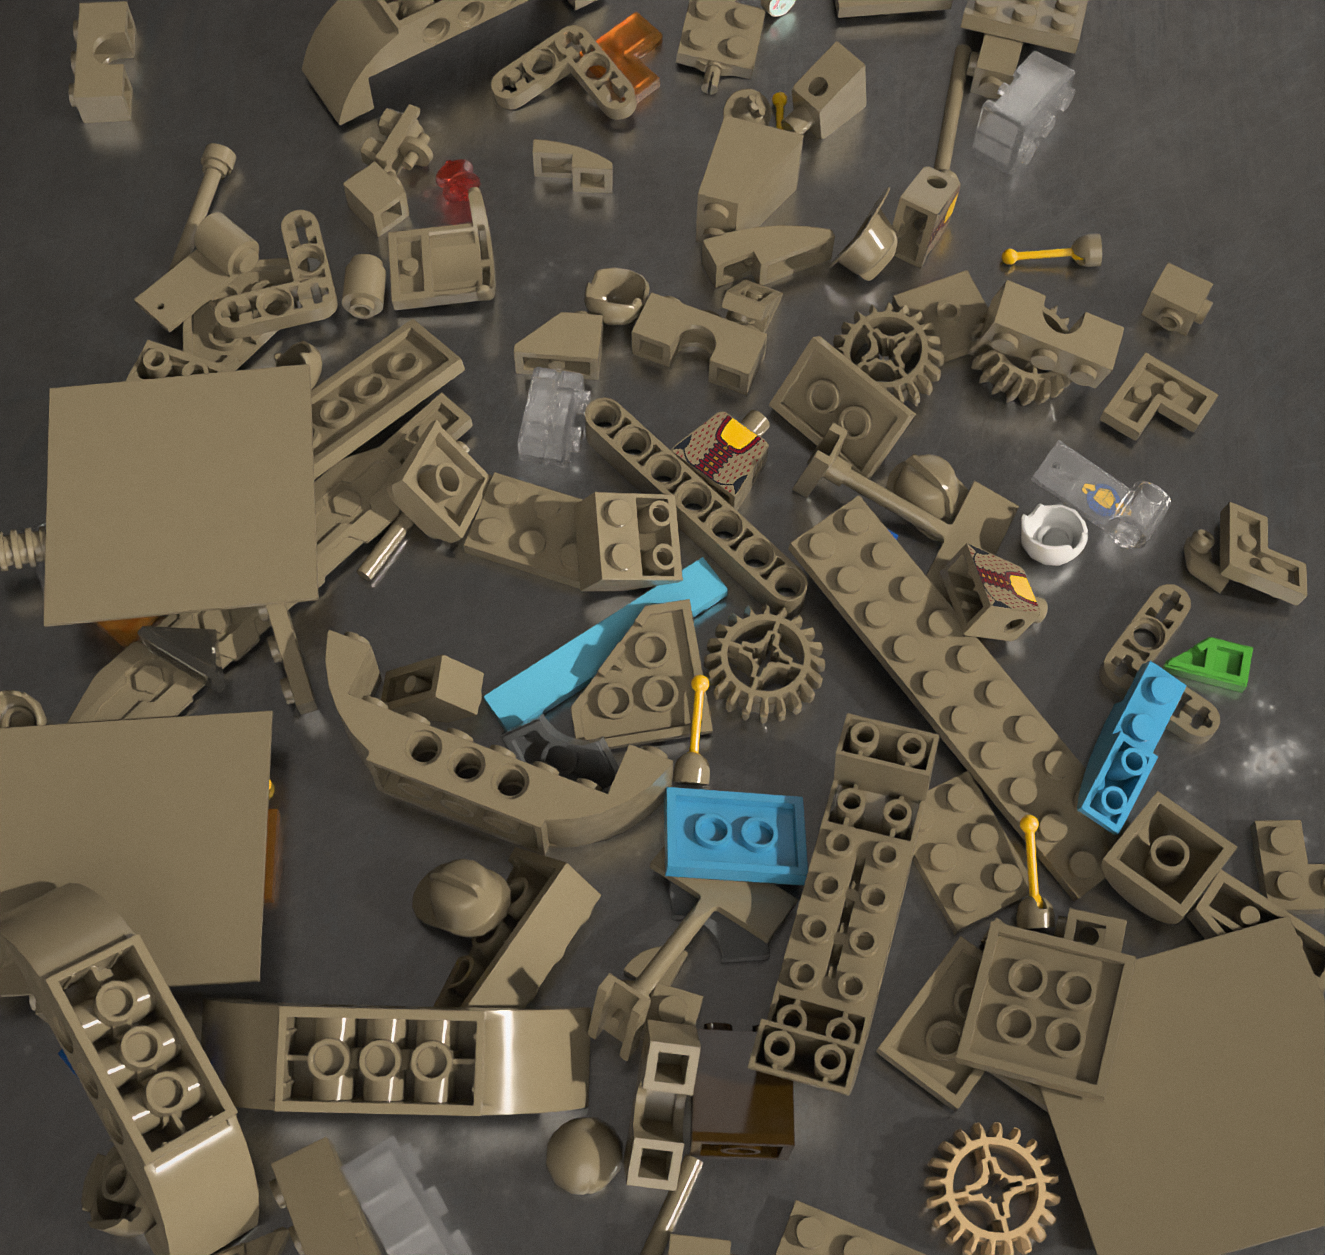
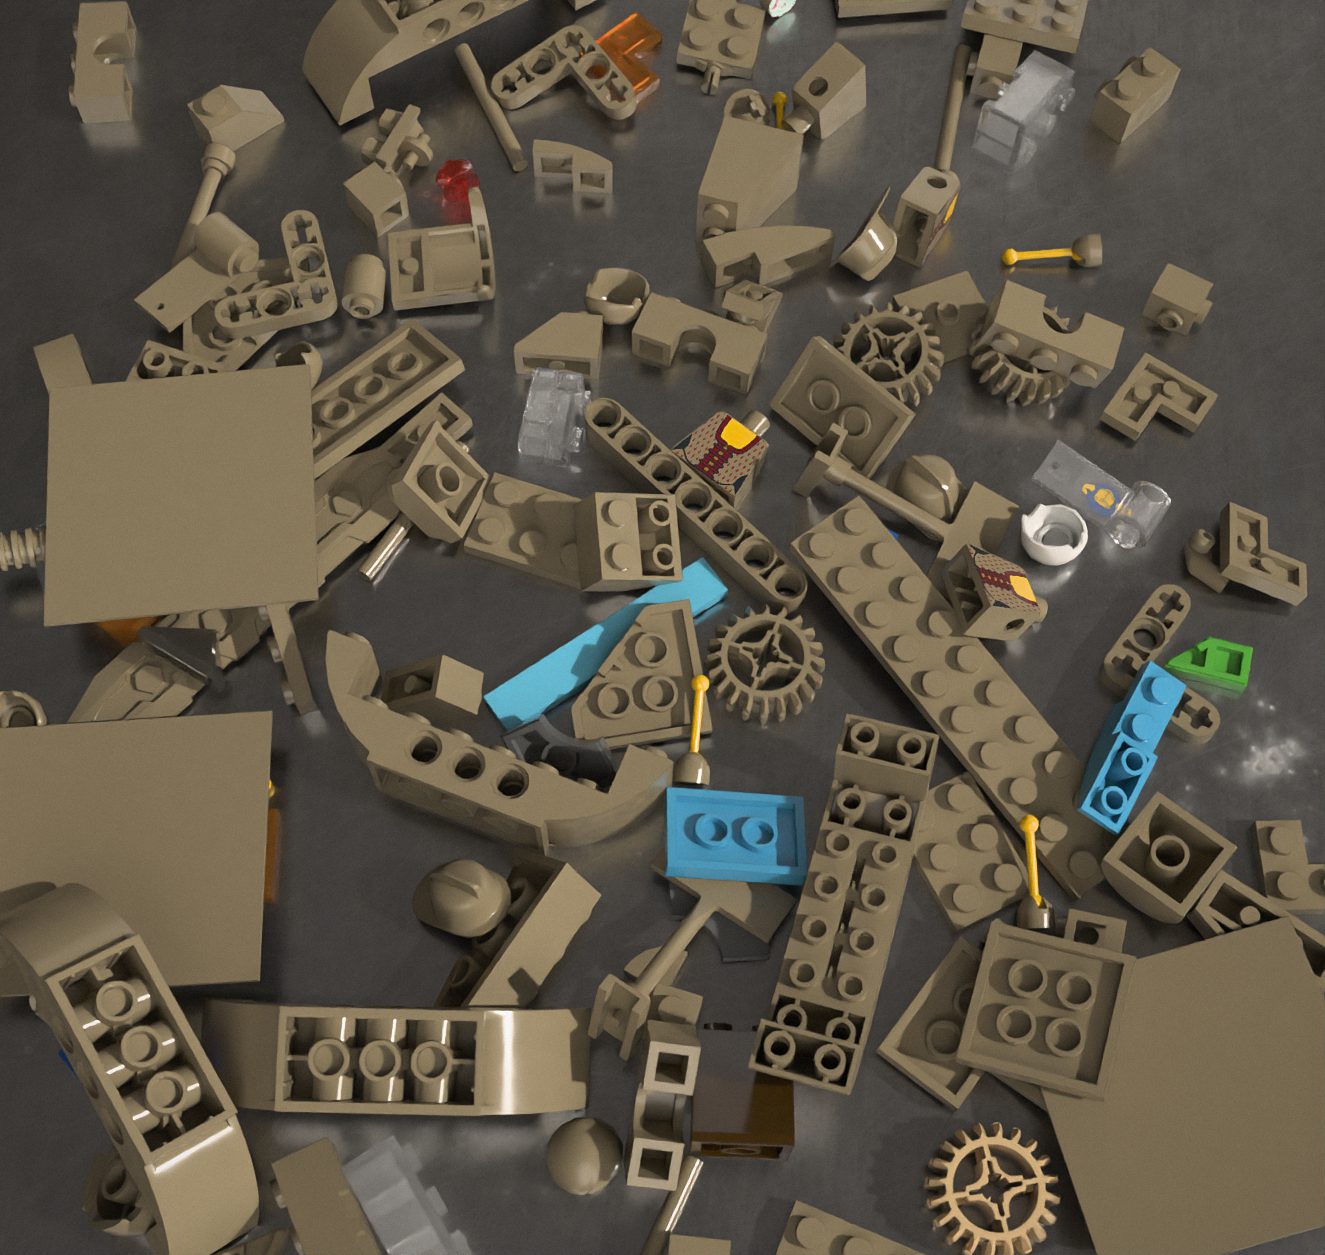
(62, 363): none -> dark tan slope
(233, 116): none -> dark tan slope
(491, 107): none -> dark tan bar
(1134, 94): none -> dark tan brick

